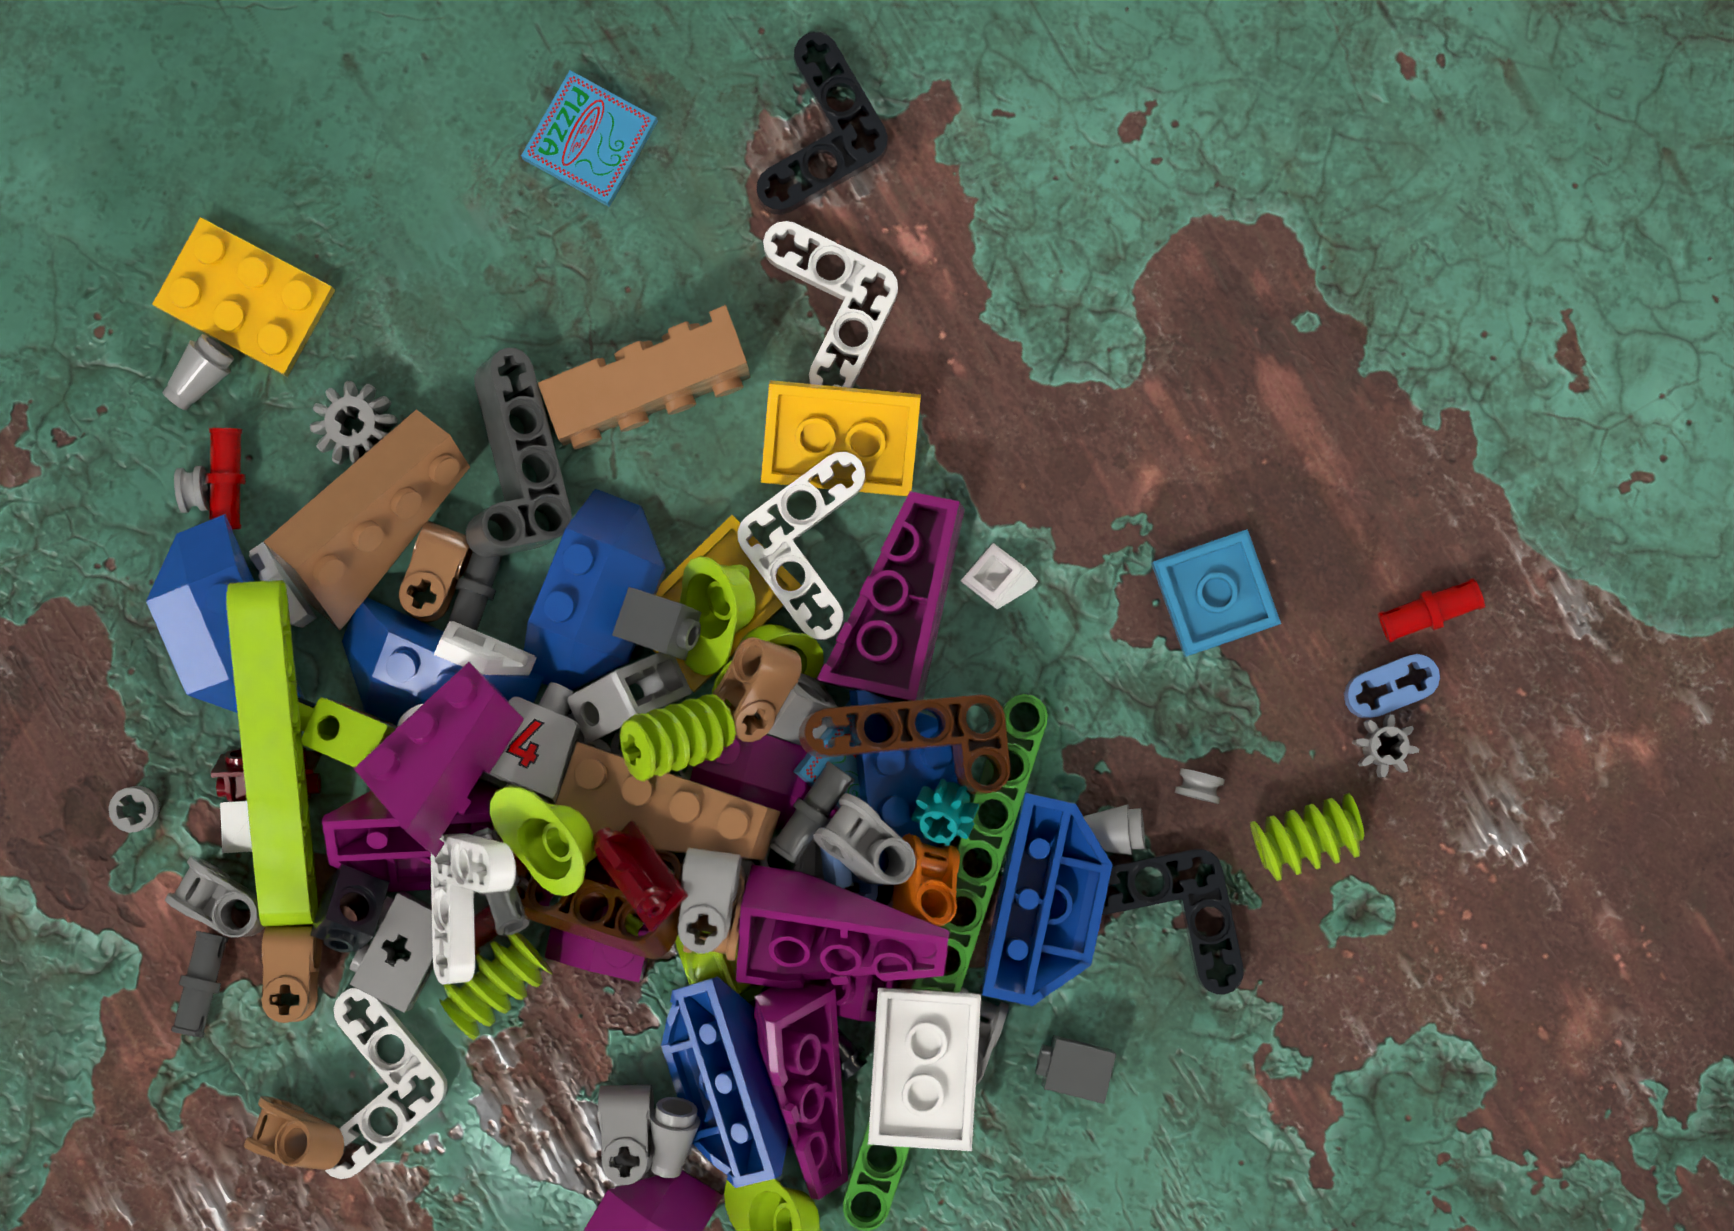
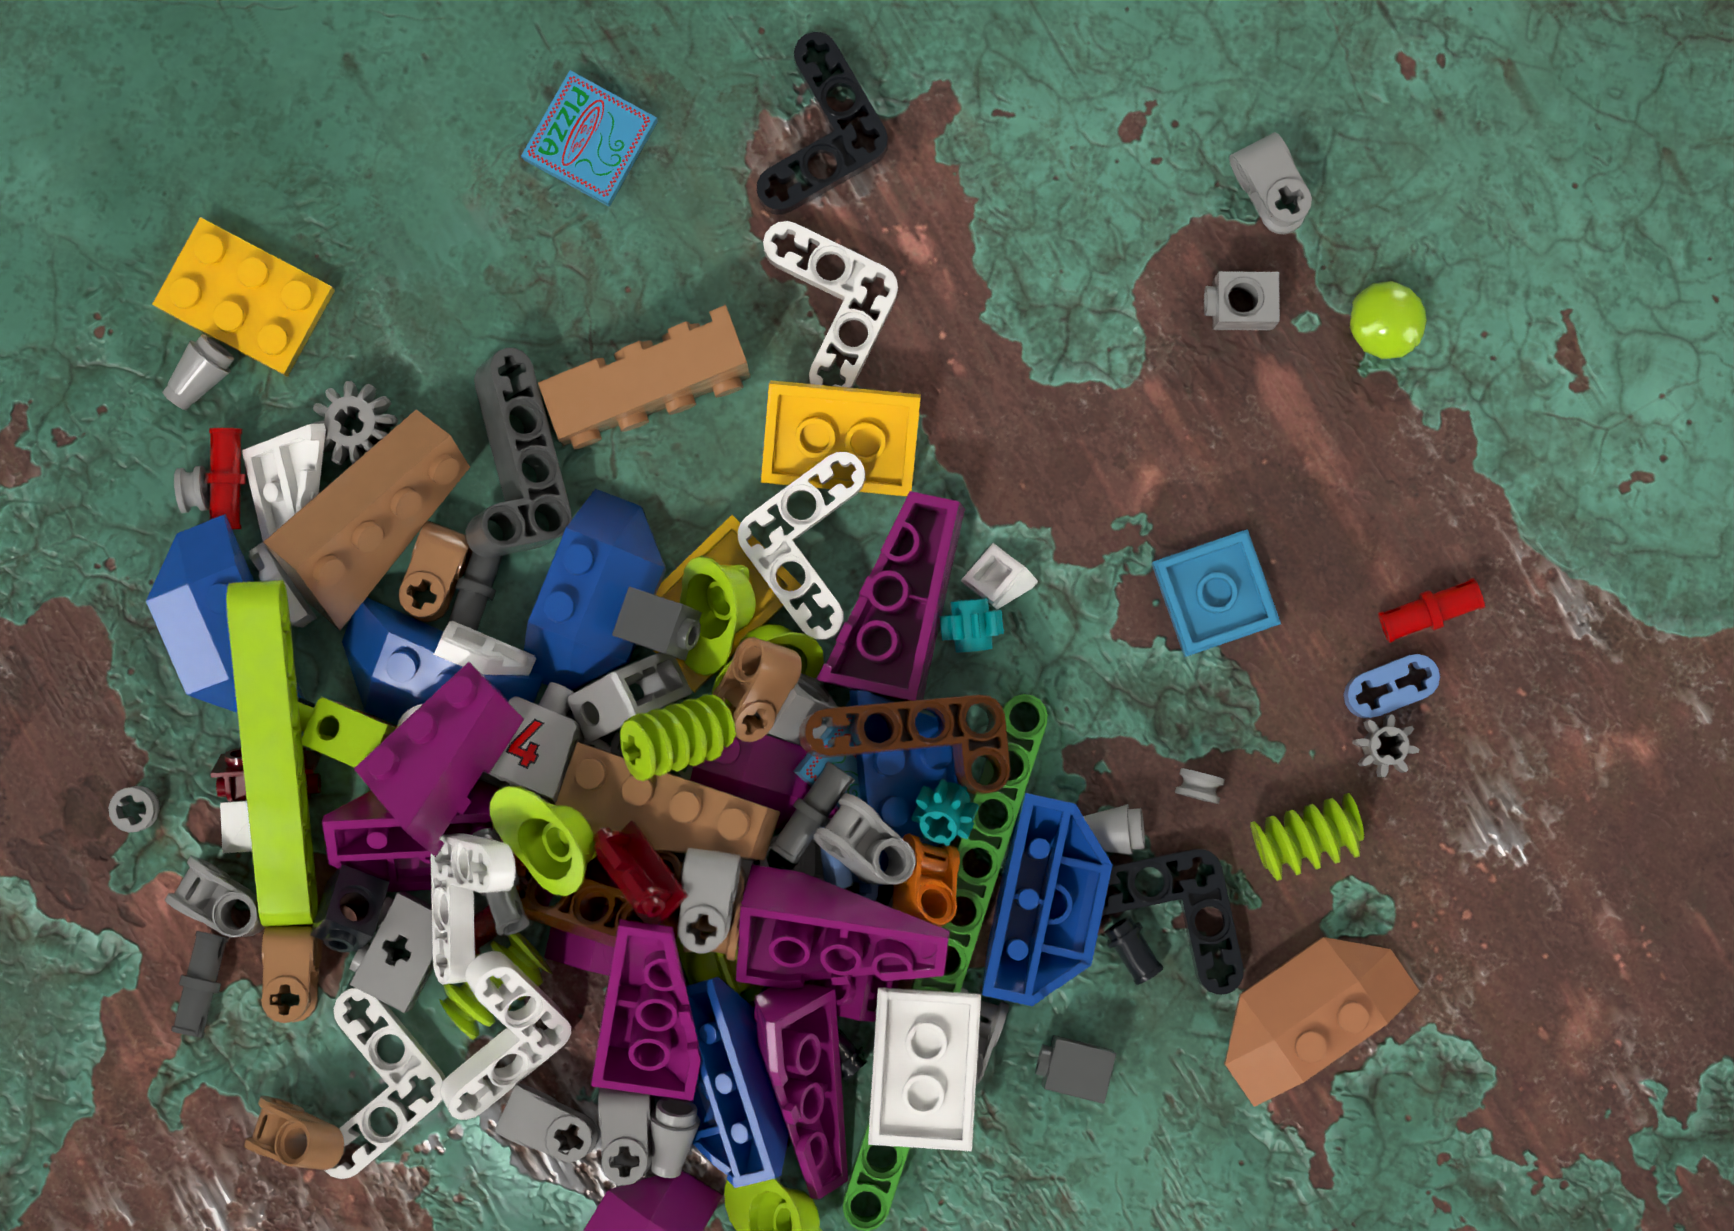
(284, 474): none -> white wing
(520, 1037): none -> white beam
(537, 1122): none -> light grey piece
(646, 1019): none -> magenta wedge
(971, 625): none -> teal gear
(1133, 949): none -> black pin
(1261, 287): none -> light grey brick
(1268, 175): none -> light grey piece
(1313, 1014): none -> nougat wedge
(1388, 320): none -> lime hair

